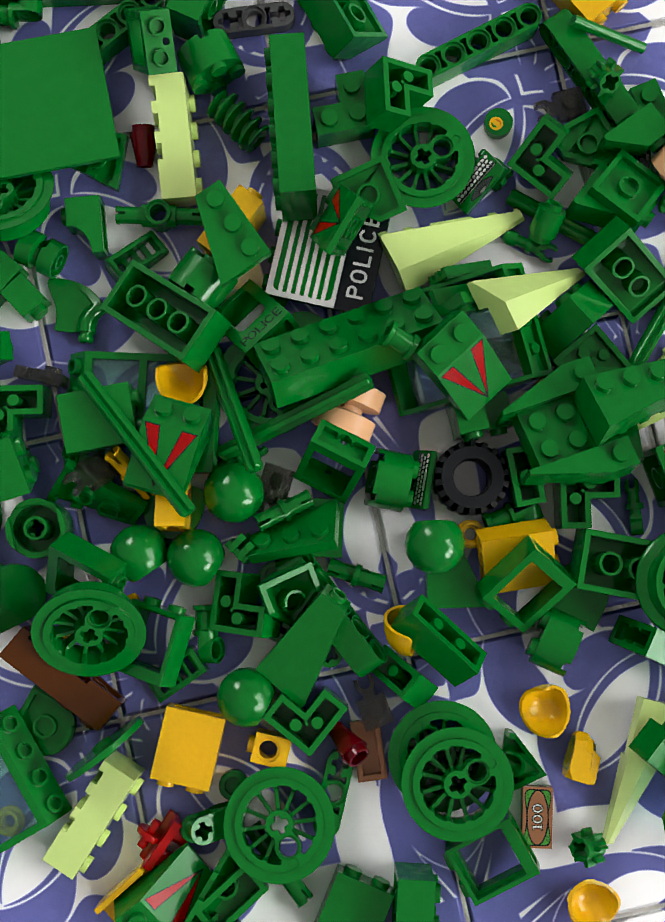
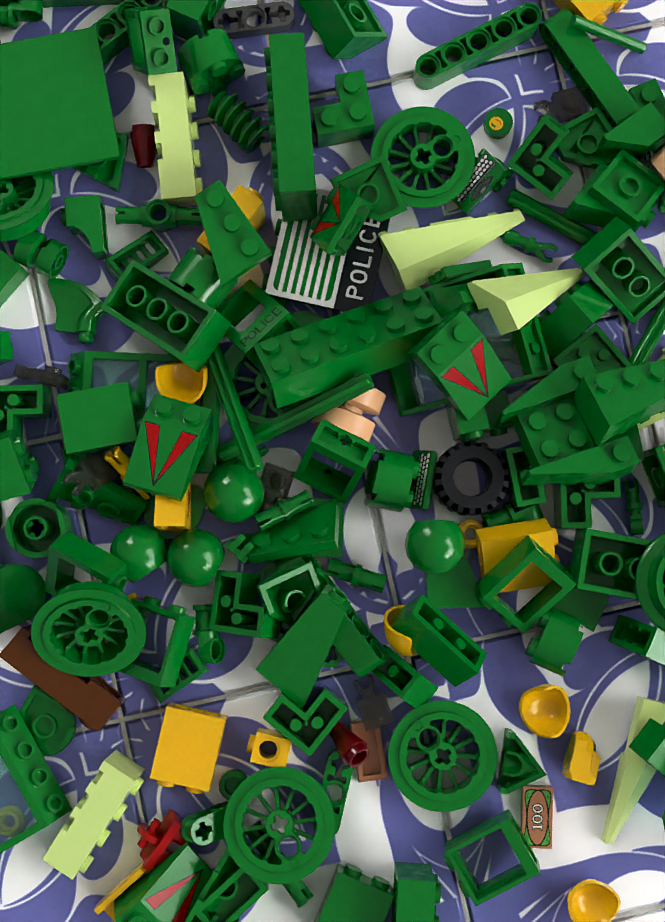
(26, 298): green brick -> none
(104, 749): green piece -> none
(136, 444): green axle -> none
(244, 697): green helmet -> none
(392, 90): green brick -> none
(399, 340): green bush -> none
(488, 814): green piece -> none
(546, 222): green brick -> none
(588, 847): green gear -> none
(604, 77): green gear -> none

